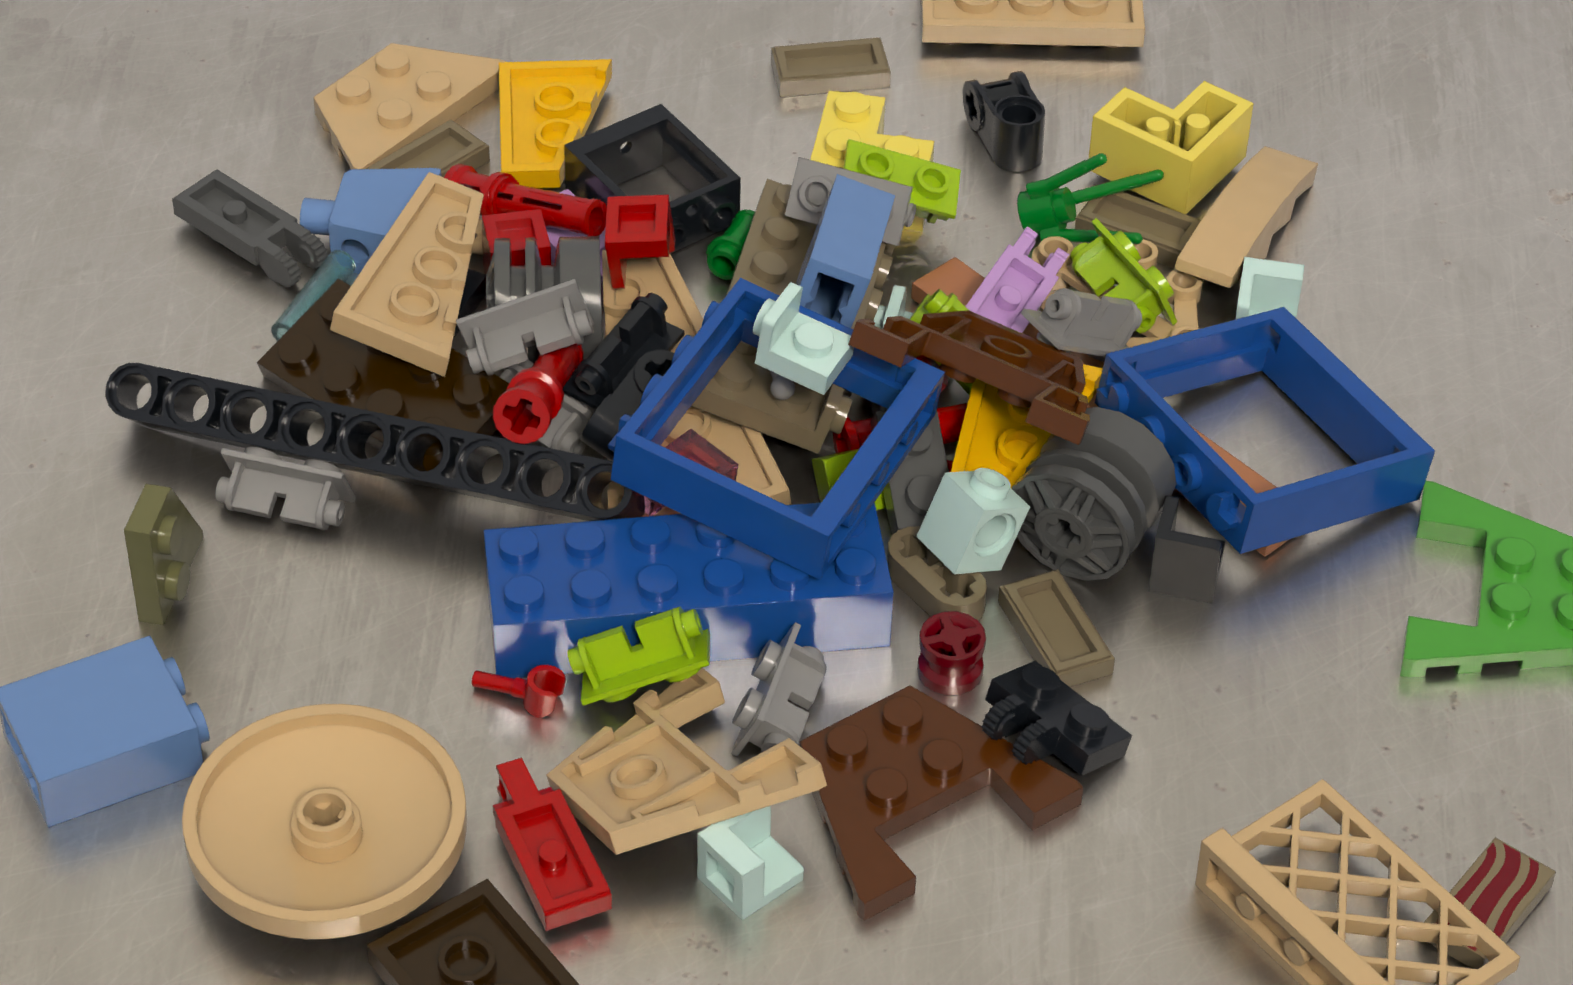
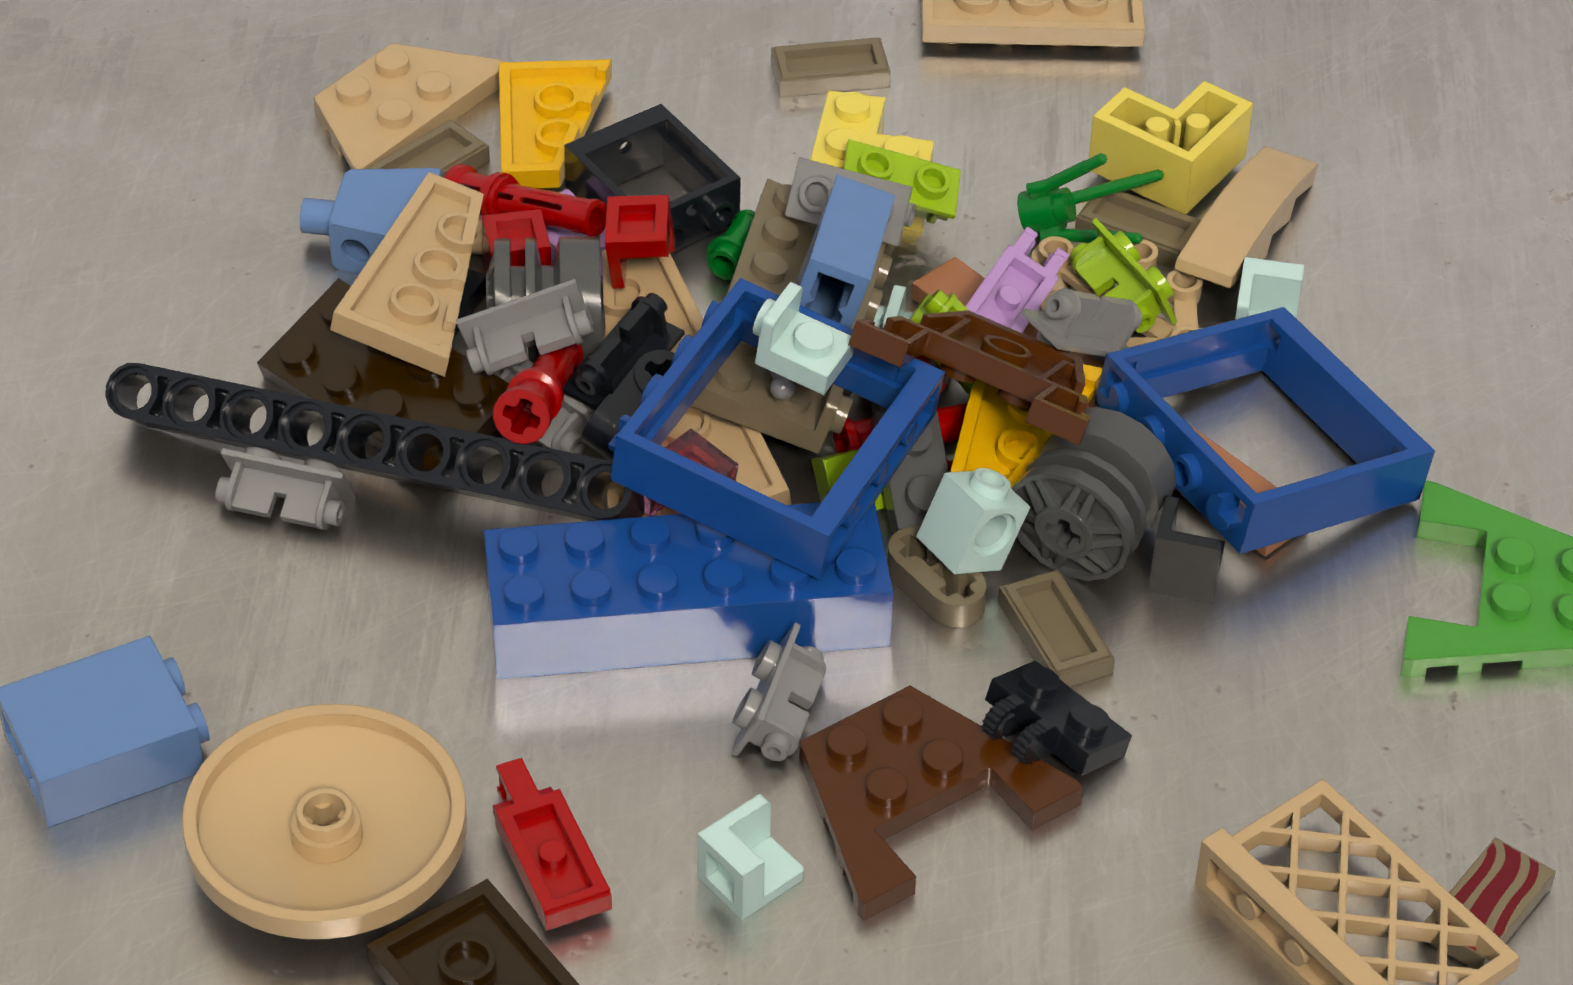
(160, 550): olive wing -> none
(250, 226): dark grey hinge -> none
(335, 266): clear light blue piece -> none
(537, 691): red hand -> none
(658, 783): tan wing -> none
(670, 650): lime hinge -> none
(951, 653): dark red wheel -> none
(1007, 120): black piece -> none

